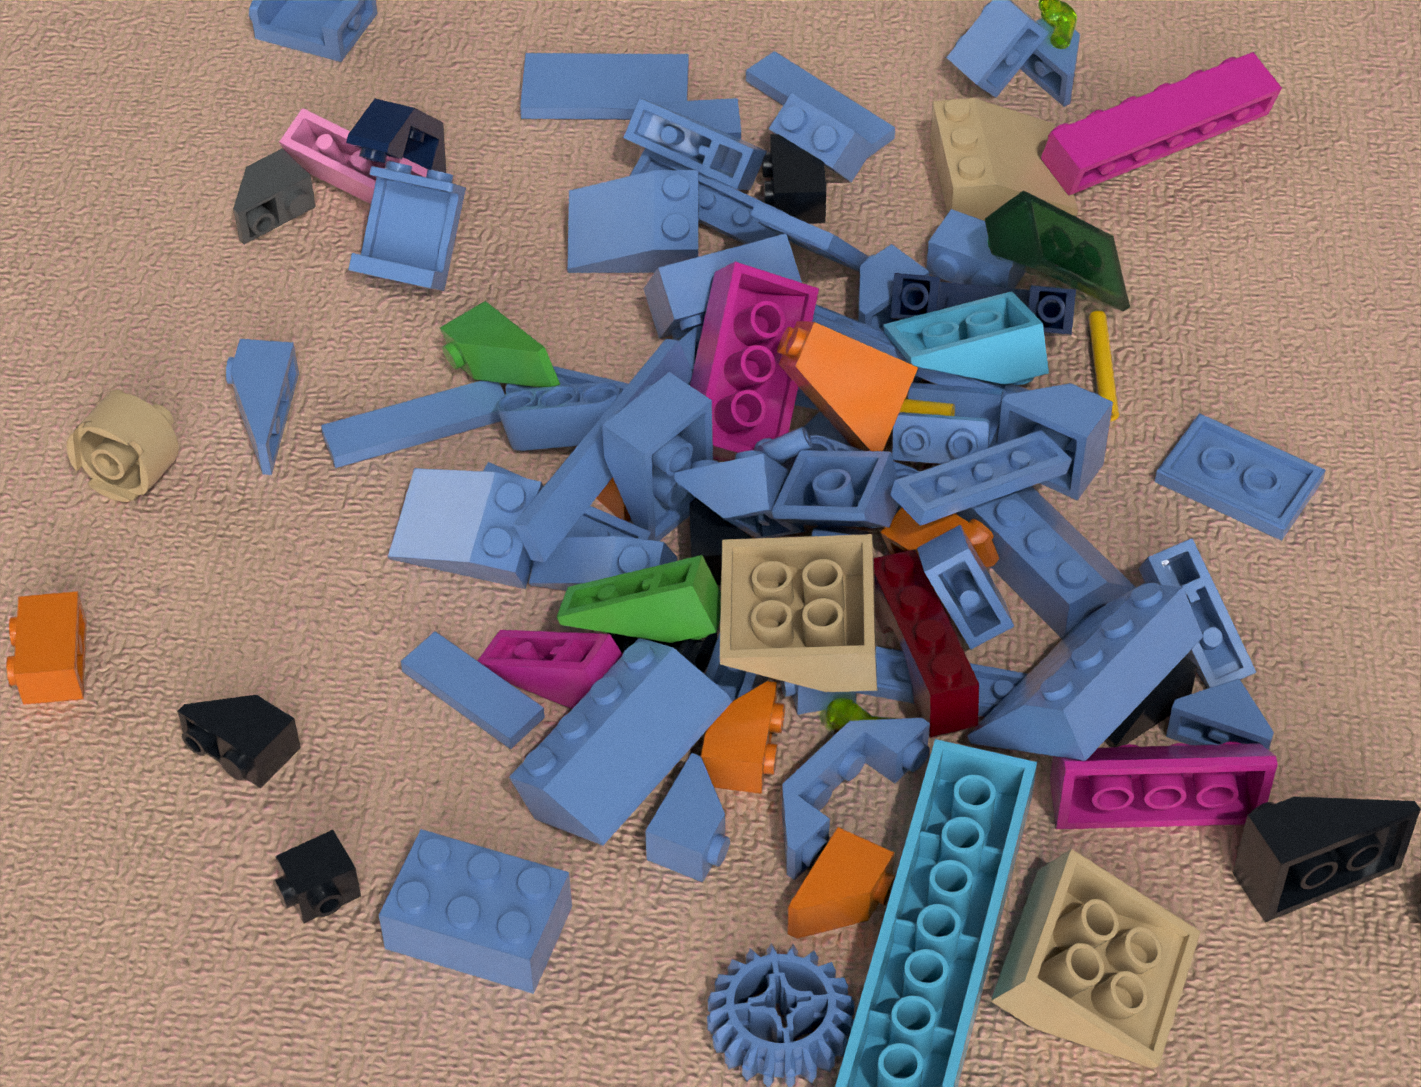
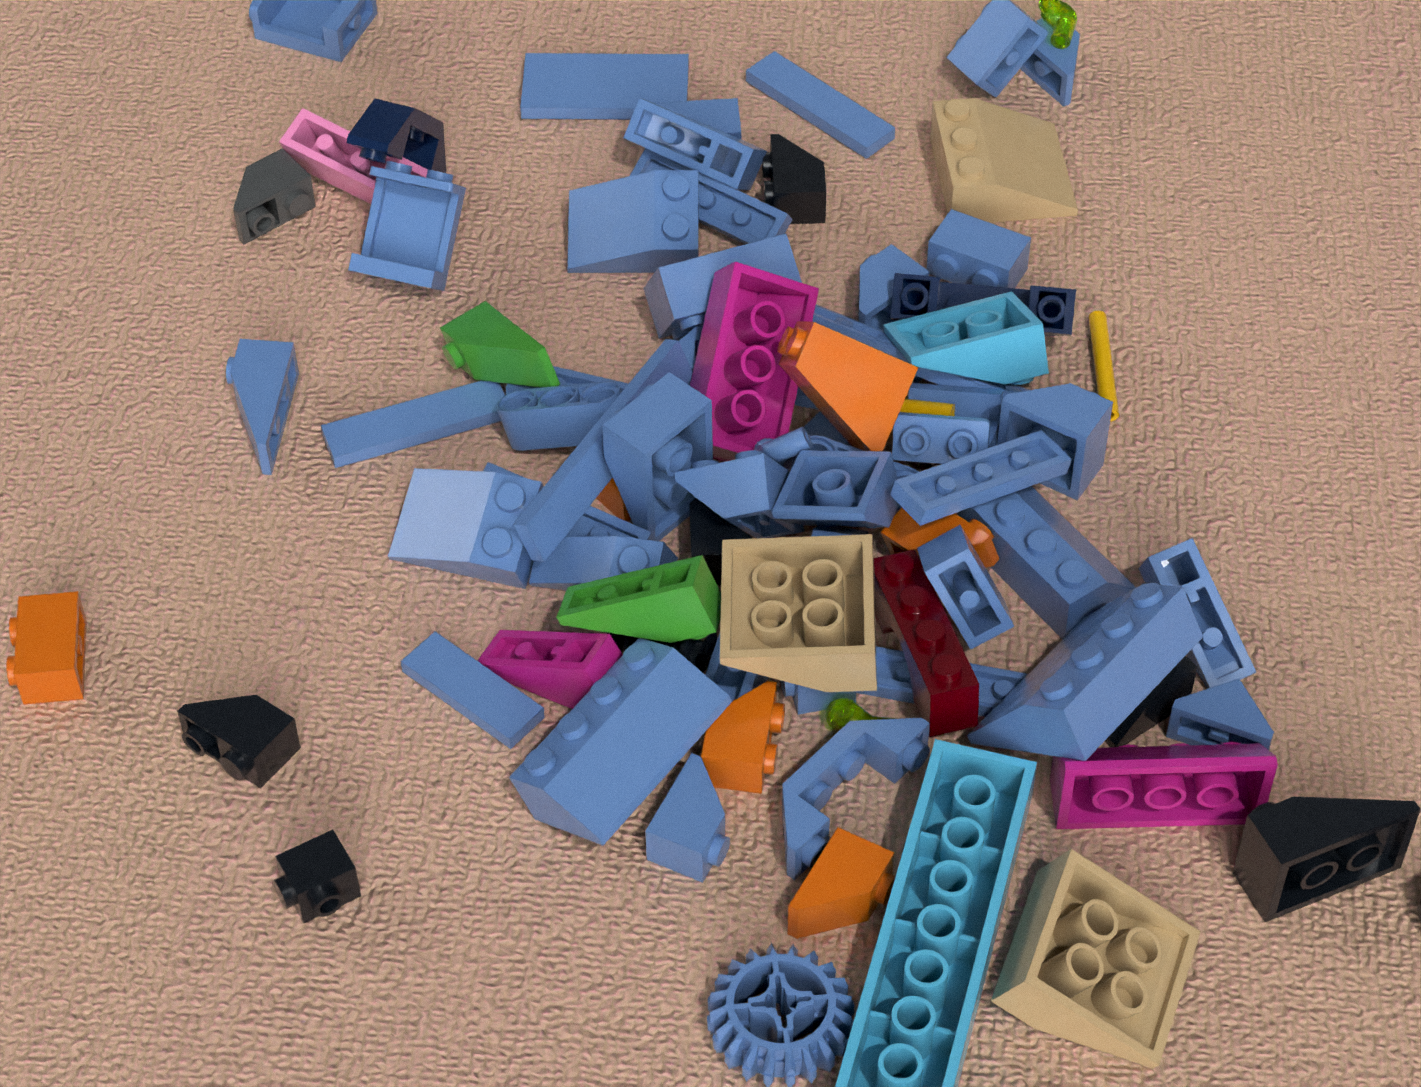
(124, 445): tan brick -> none
(476, 911): medium blue brick -> none
(808, 236): medium blue tile -> none
(822, 136): medium blue brick -> none
(1058, 249): clear green slope -> none
(1159, 122): dark pink brick -> none
(1240, 476): medium blue tile -> none

